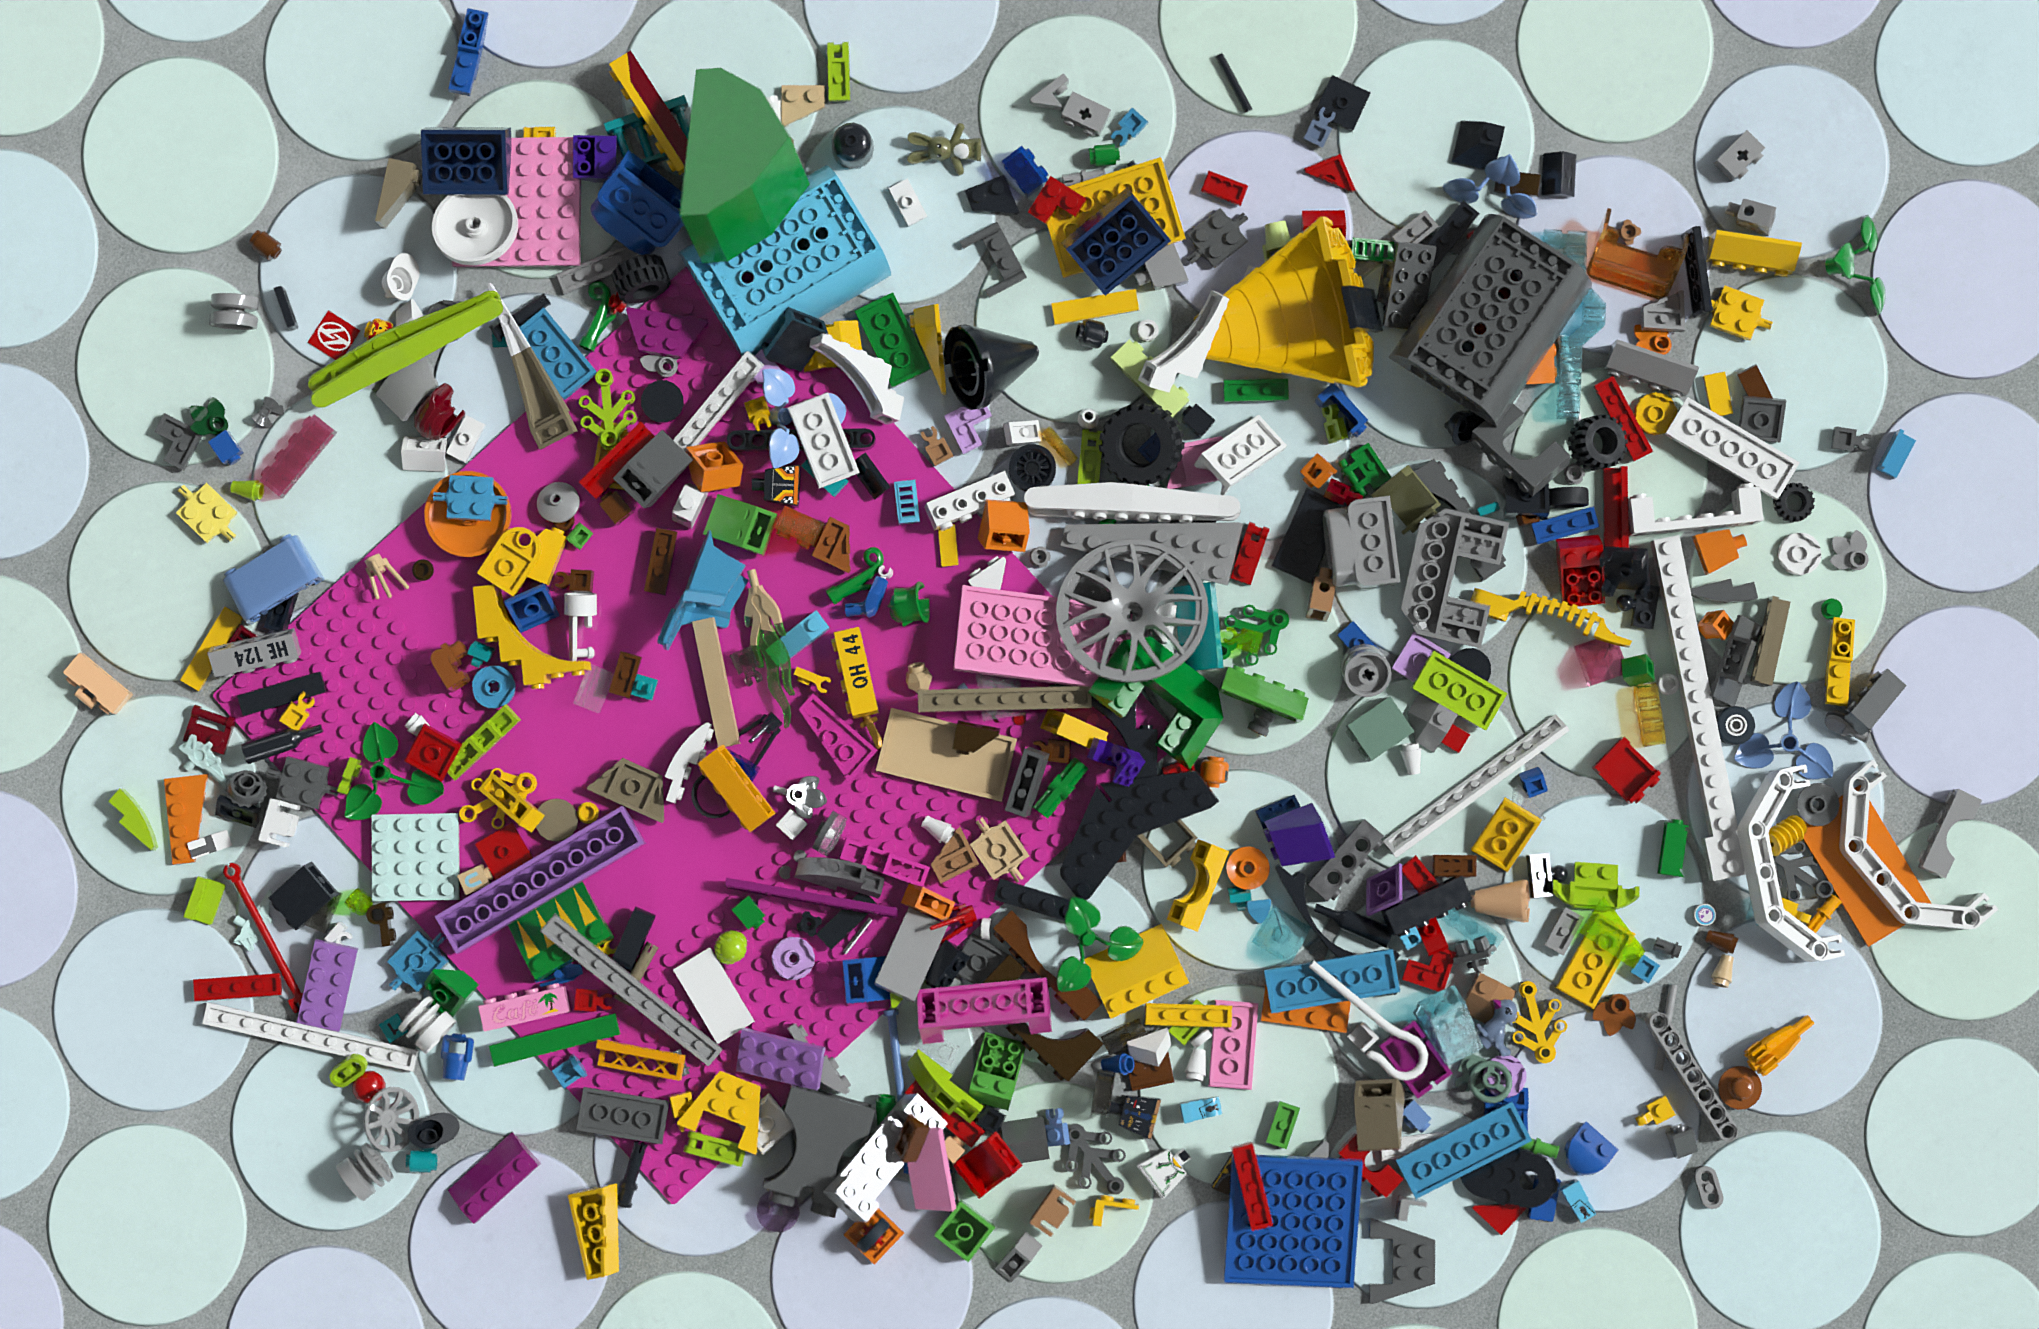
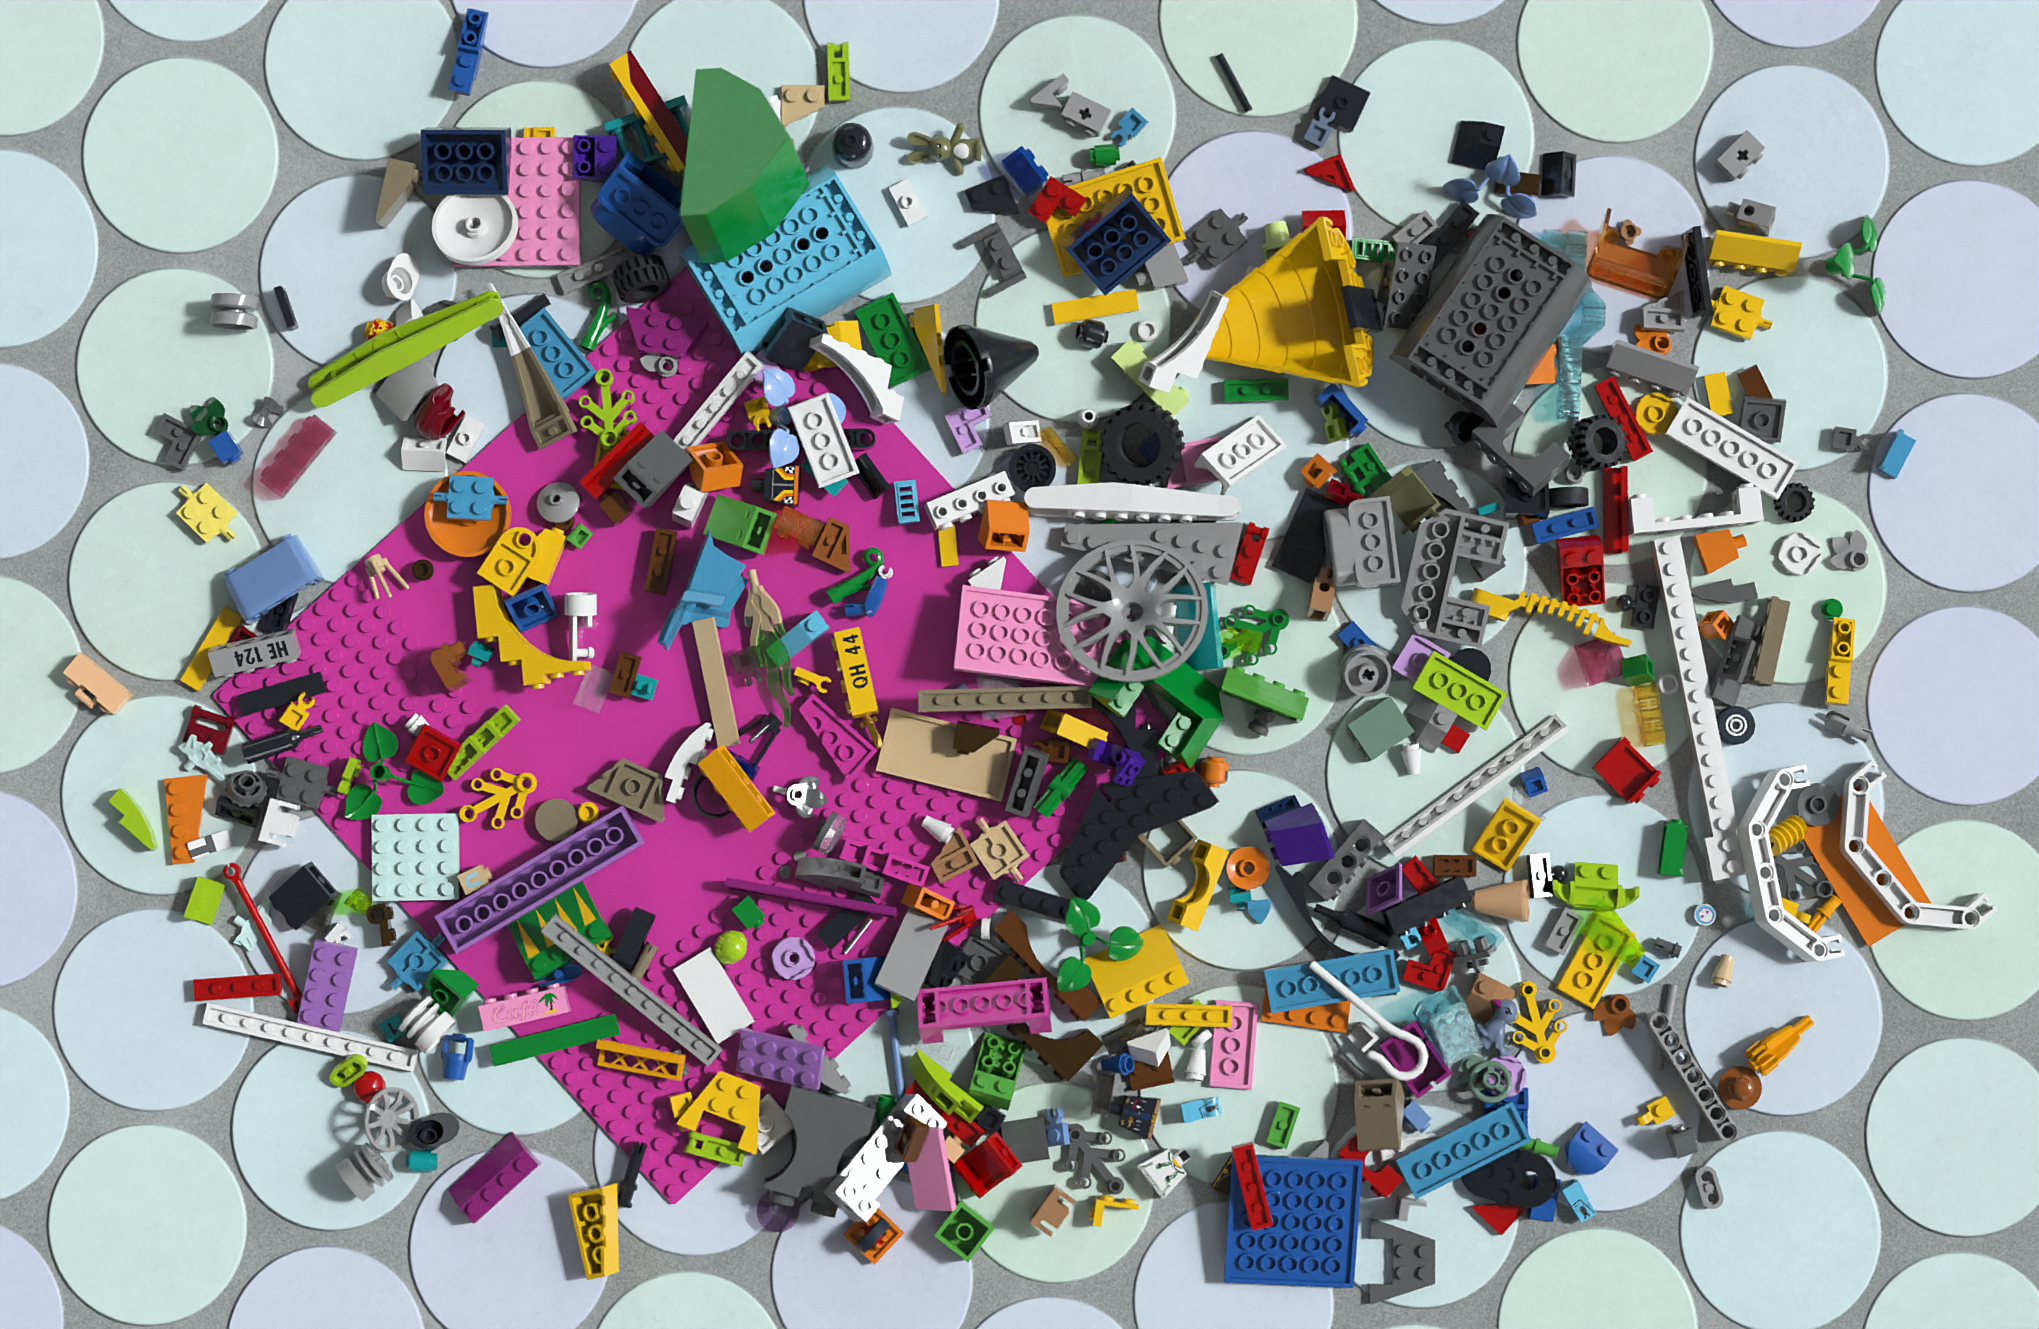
(249, 489): lime cone -> none
(265, 245): reddish brown brick -> none
(334, 336): red sticker -> none
(492, 674): dark azure plate -> none
(504, 851): red plate -> none
(511, 802): yellow slope -> none
(569, 1071): dark azure tile -> none
(579, 581): reddish brown plate -> none
(589, 1000): red plate -> none
(616, 304): red plate -> none
(623, 1115): dark grey plate -> none
(662, 401): black tile -> none
(792, 824): white panel -> none
(815, 921): black plate -> none
(906, 606): green helmet -> none
(918, 677): tan rock -> none
(938, 449): medium nougat plate -> none
(1018, 1257): light grey slope -> none
(1039, 562): light grey plate -> none
(1197, 420): black brick -> none
(1224, 188): red plate -> none
(1281, 934): clear light blue slope -> none
(1625, 570): black panel -> none
(1723, 941): reddish brown cone -> none
(1757, 753): medium blue plant -> none
(1873, 701): brick -> none
(1936, 857): light grey arch -> none

